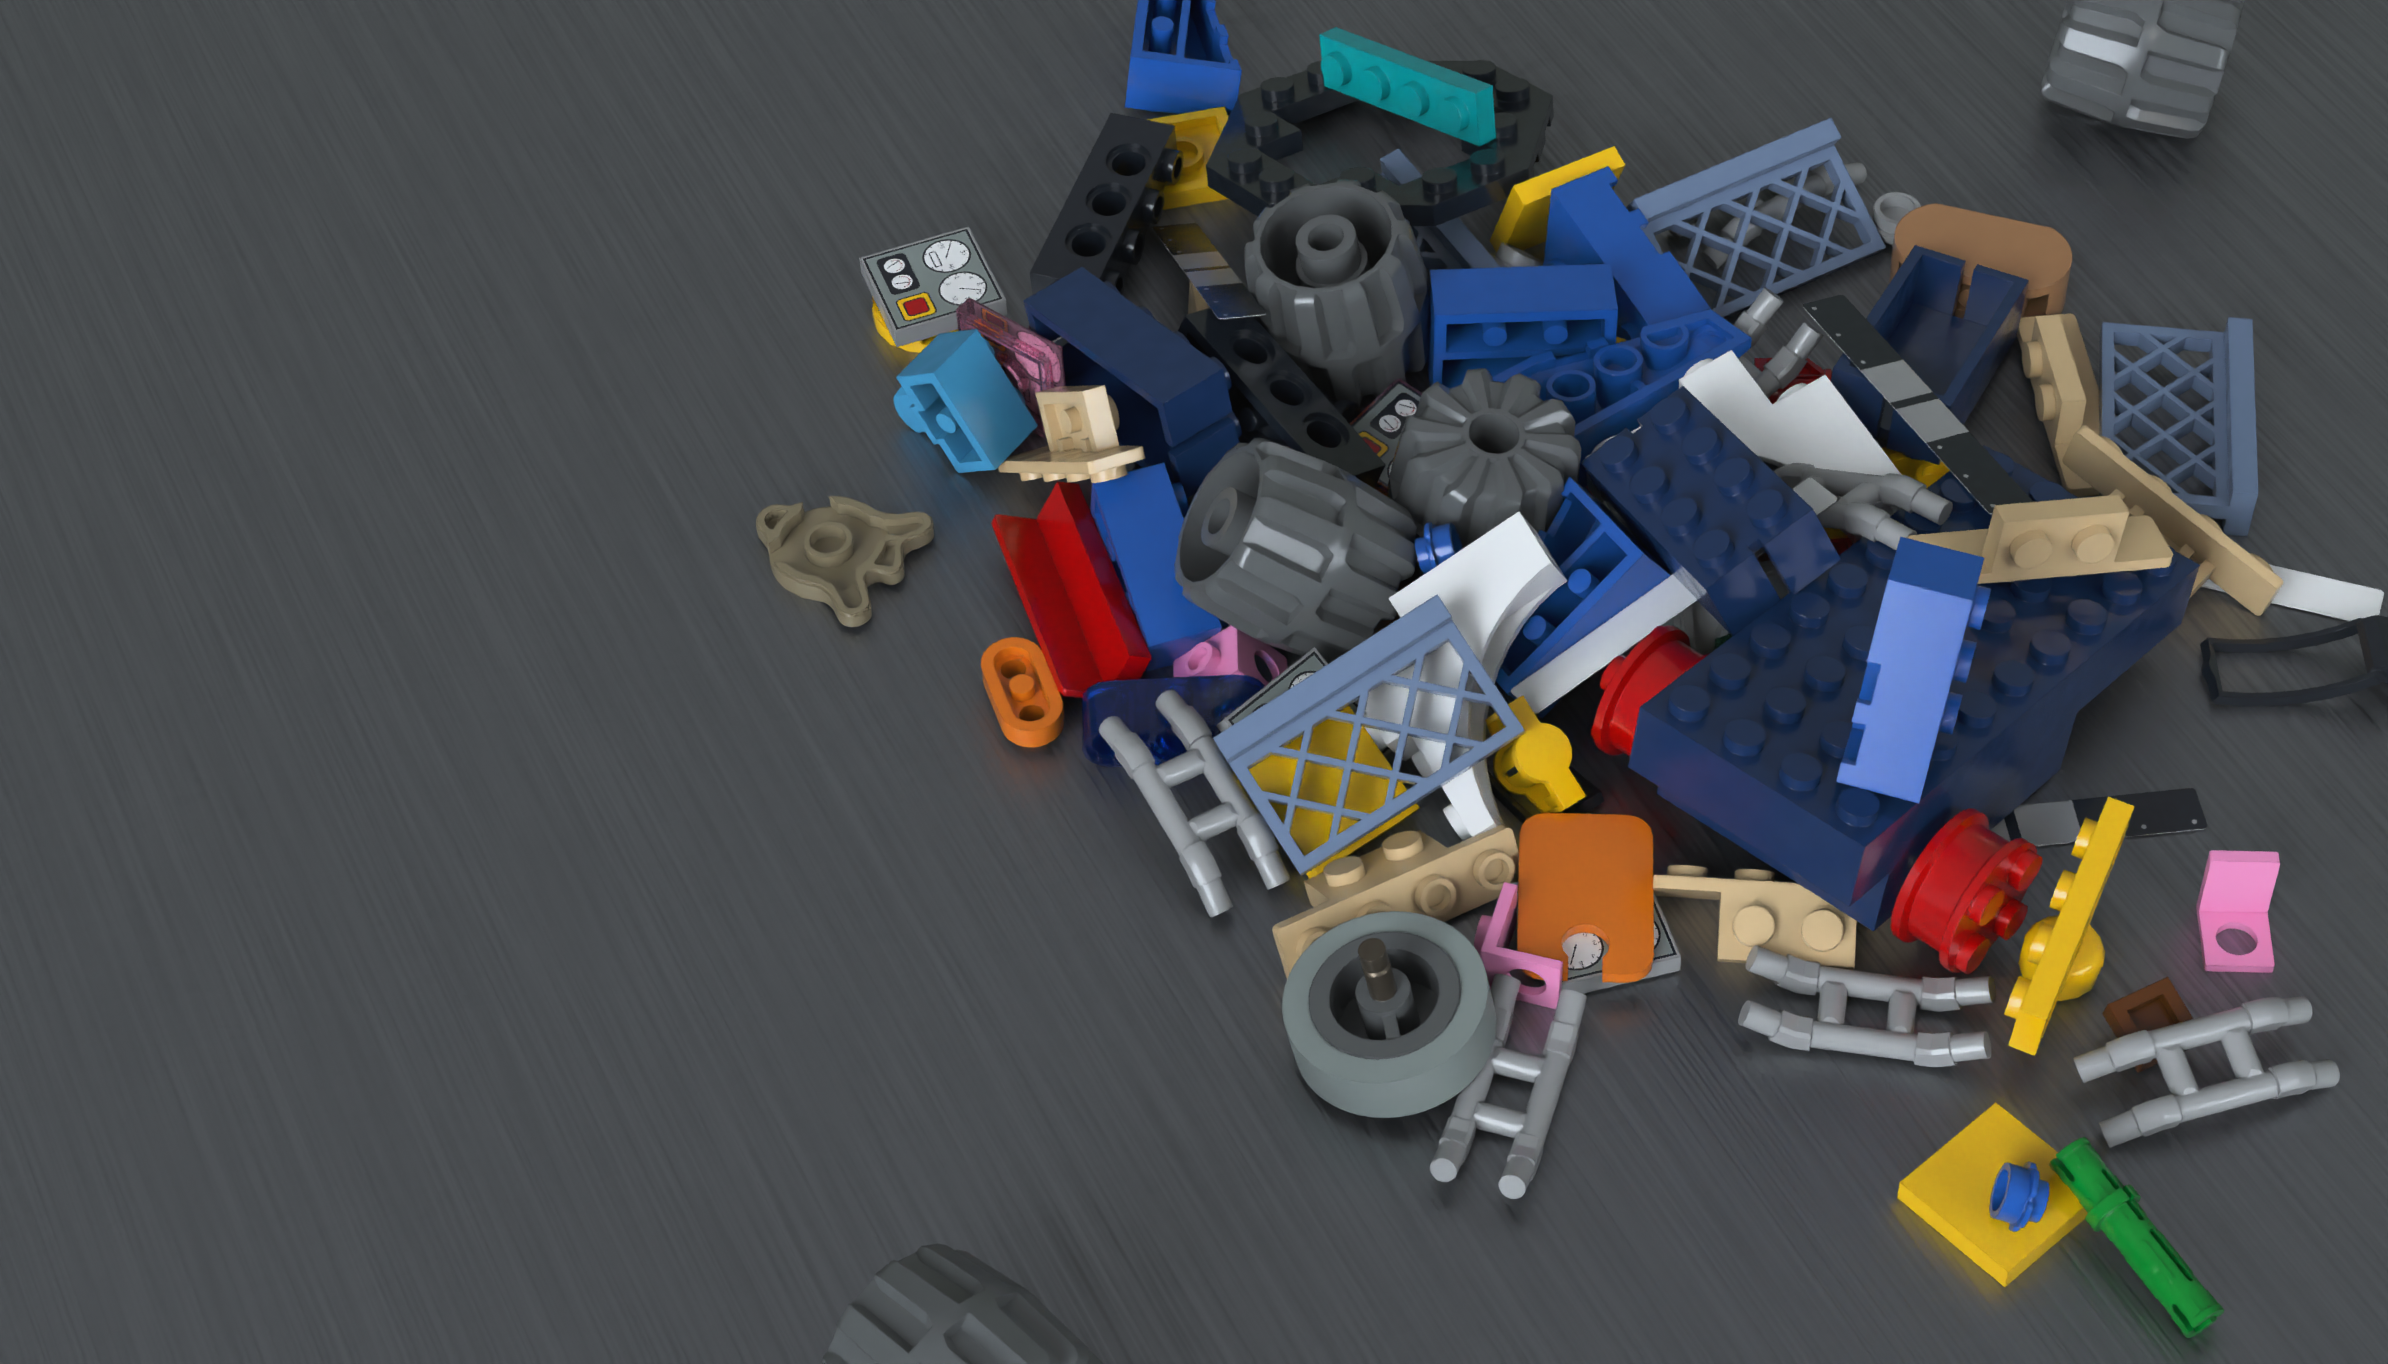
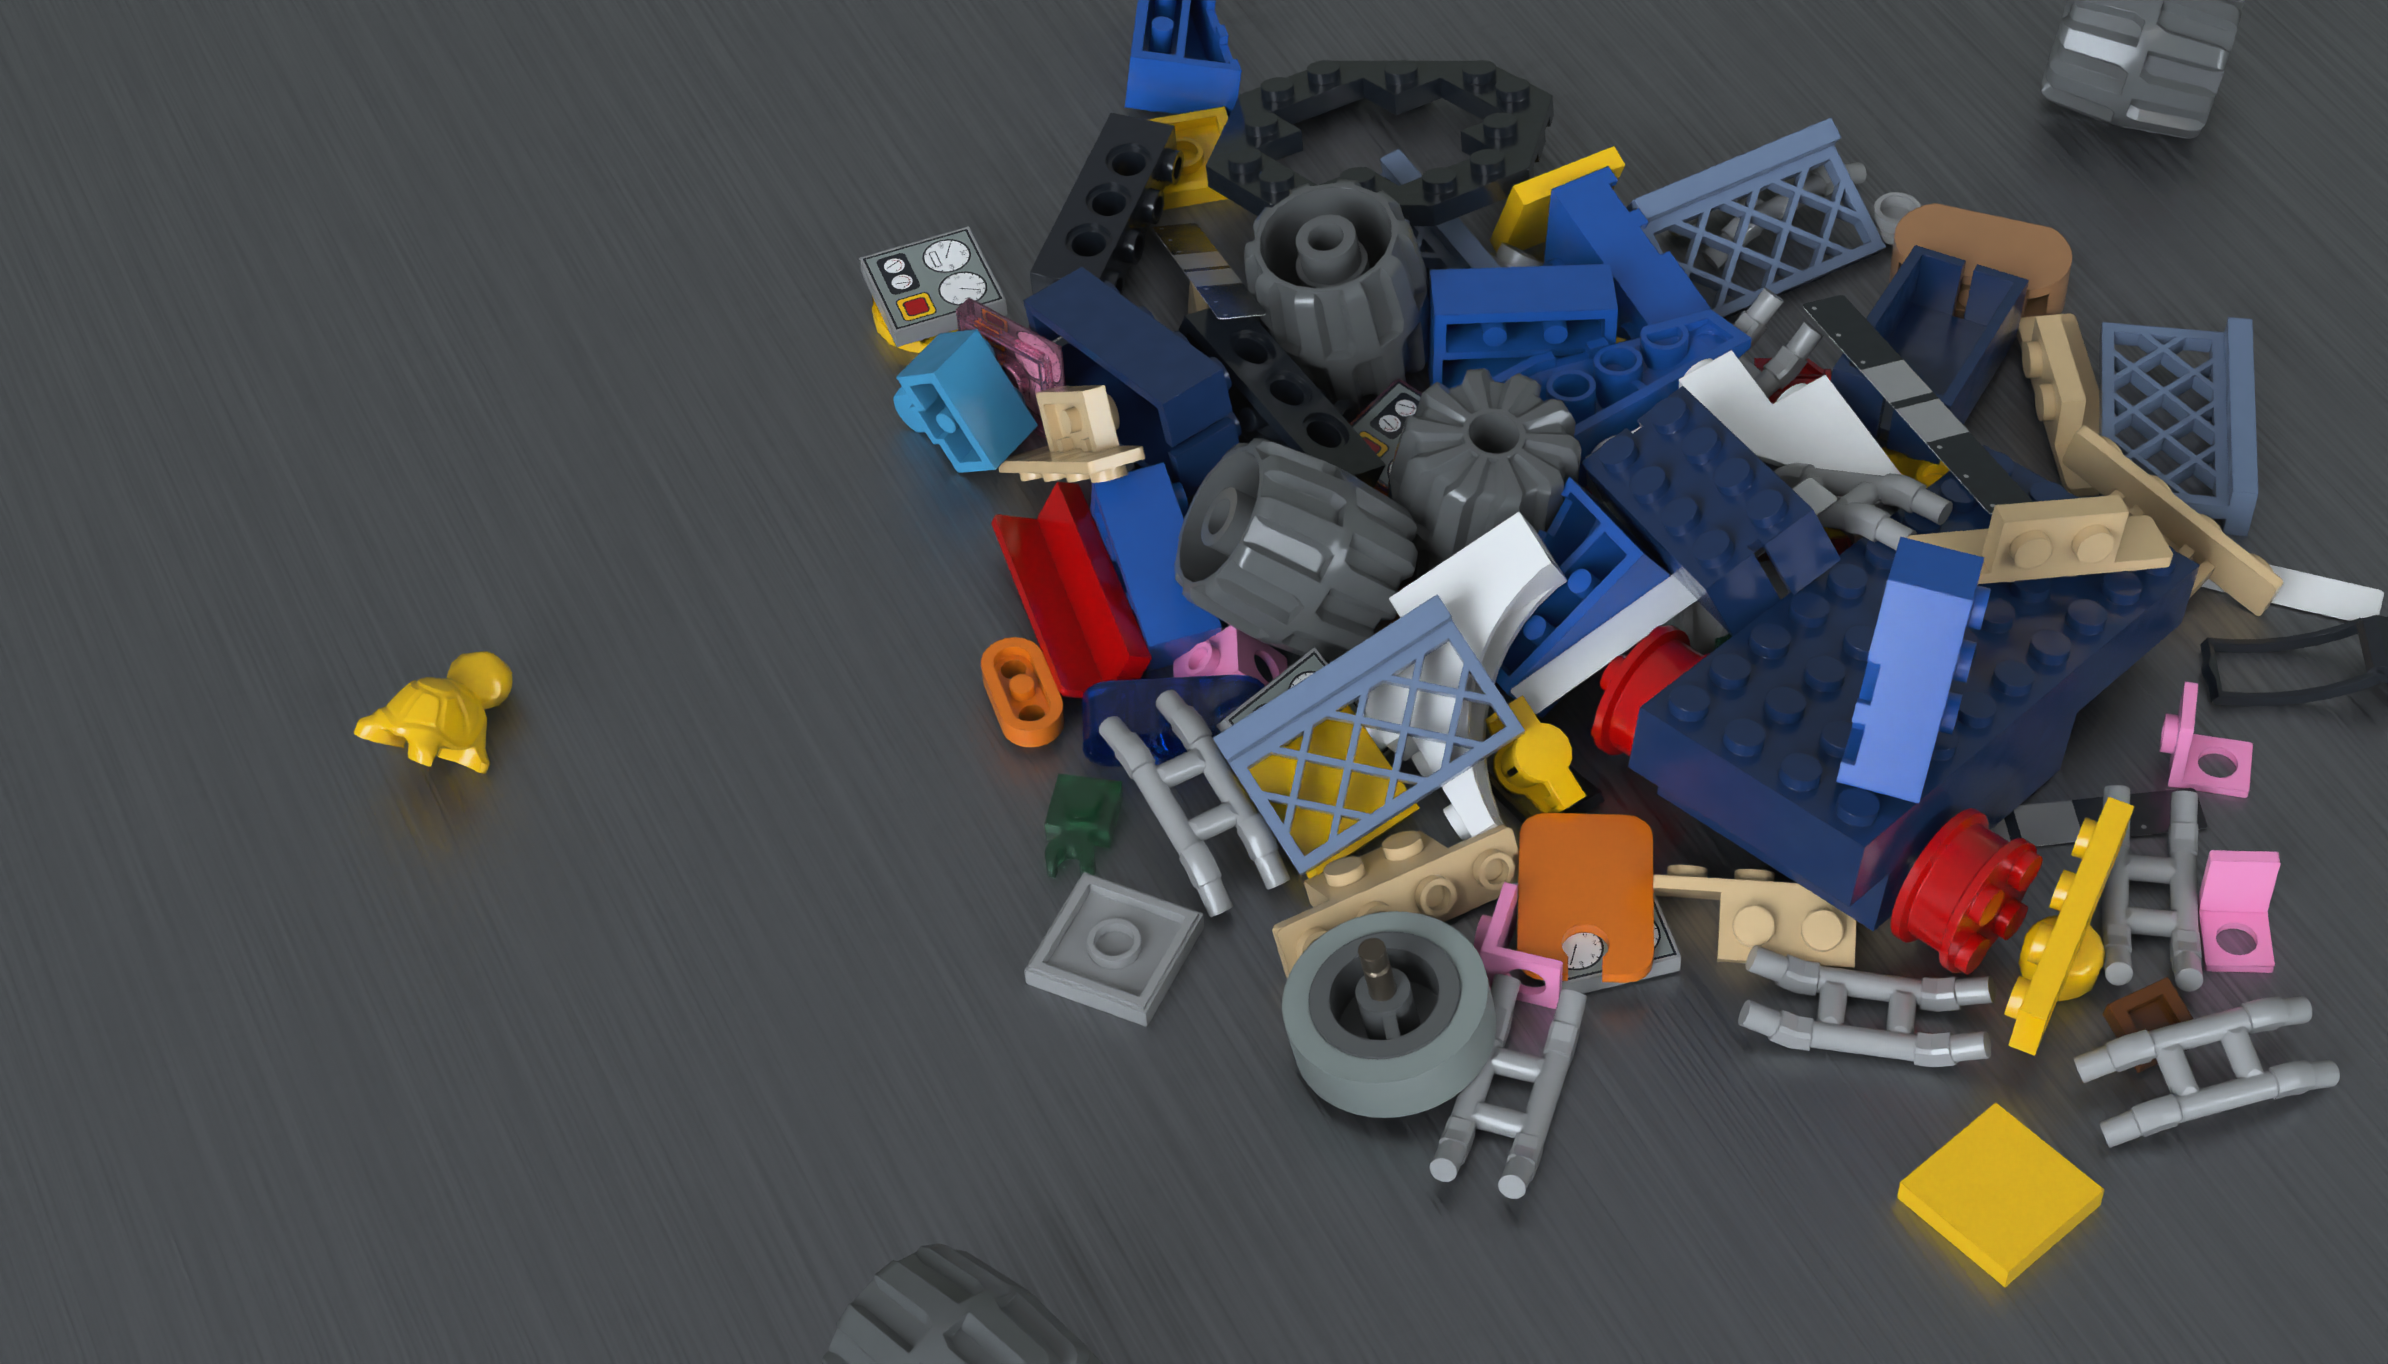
(444, 712): none -> yellow animal
(840, 551): dark tan tile -> none
(1080, 817): none -> clear green plate
(1114, 949): none -> light grey tile
(1408, 86): teal plate -> none
(1437, 545): blue plate -> none
(2018, 1195): blue plate -> none
(2145, 1248): green pin -> none
(2177, 870): none -> light grey piece
(2188, 748): none -> bright pink bracket

